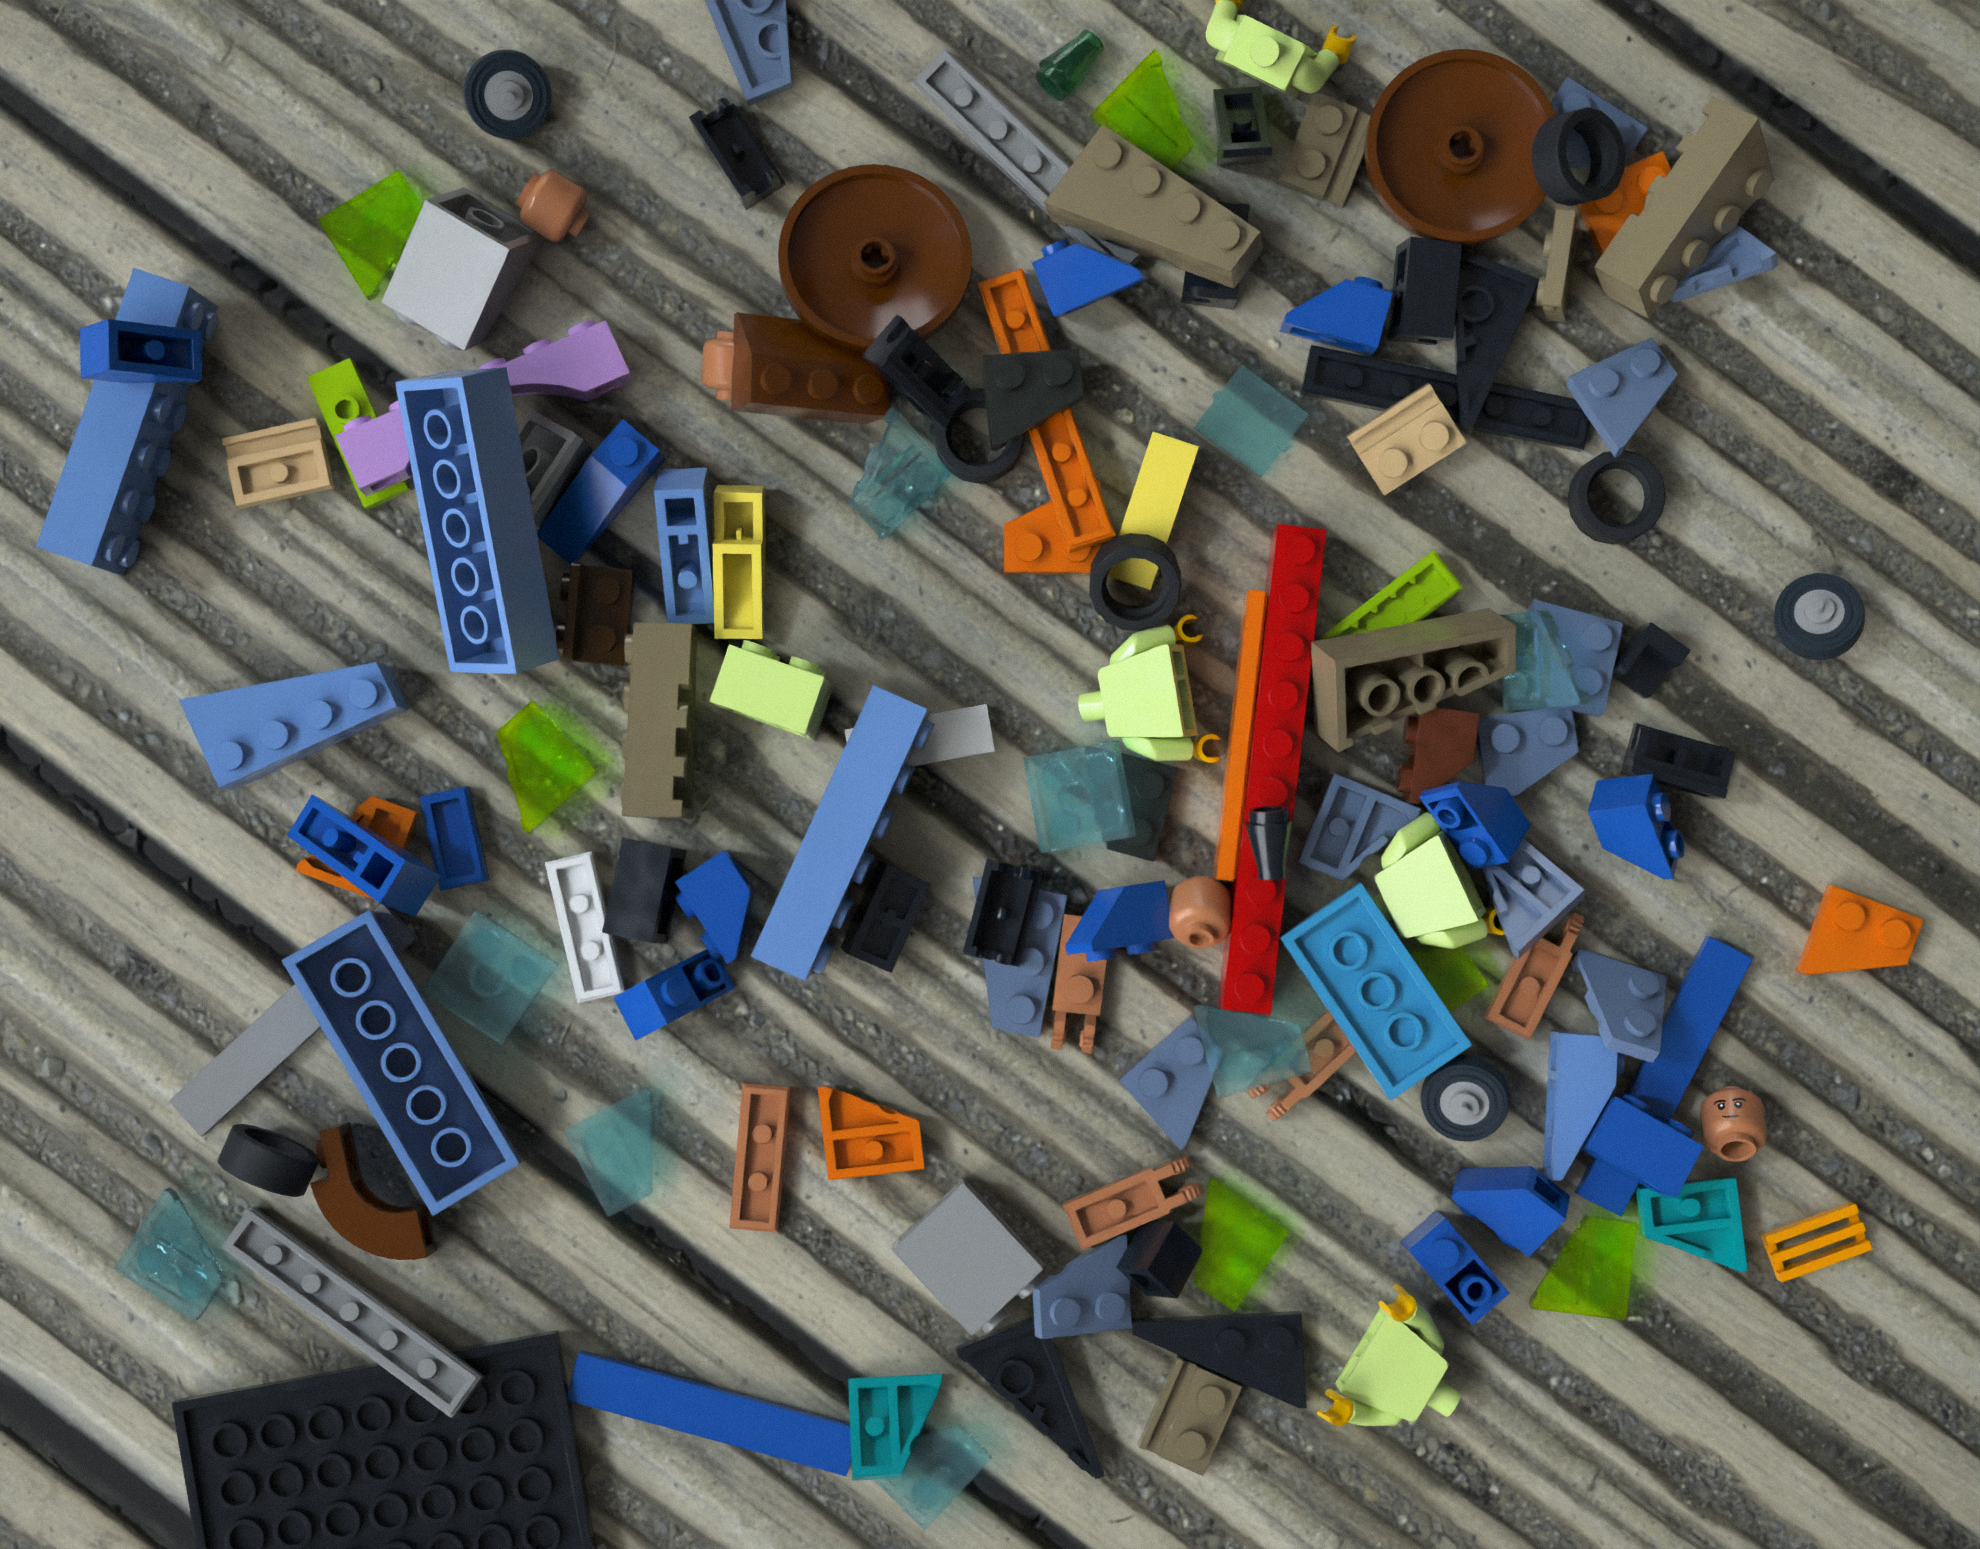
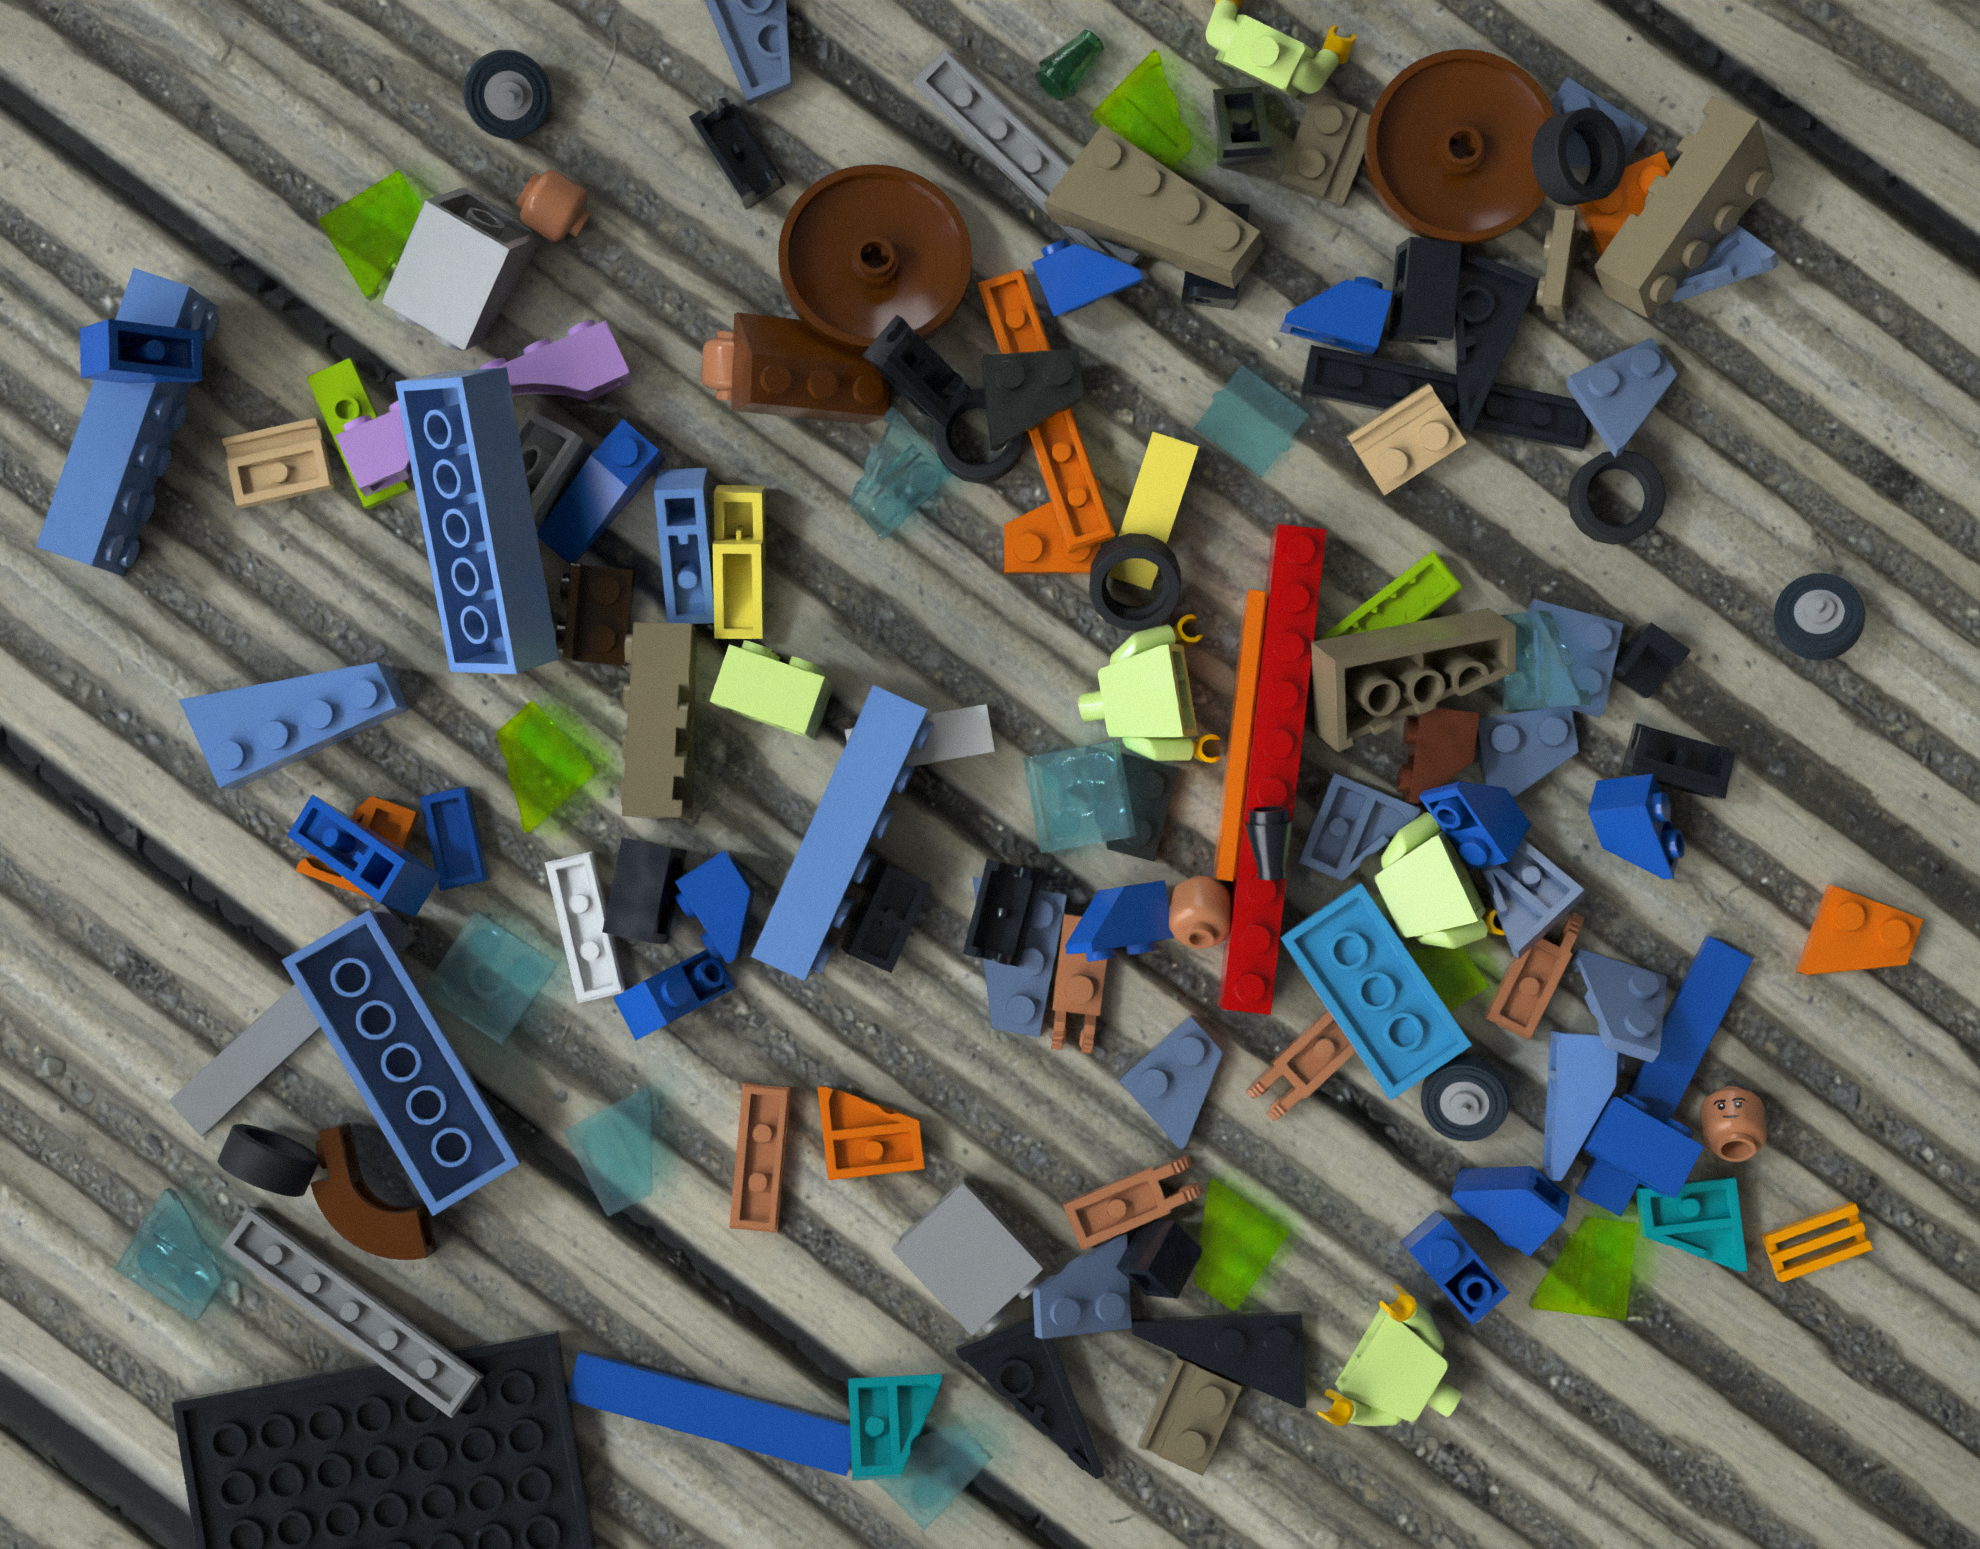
(1250, 1050): clear light blue wing -> none

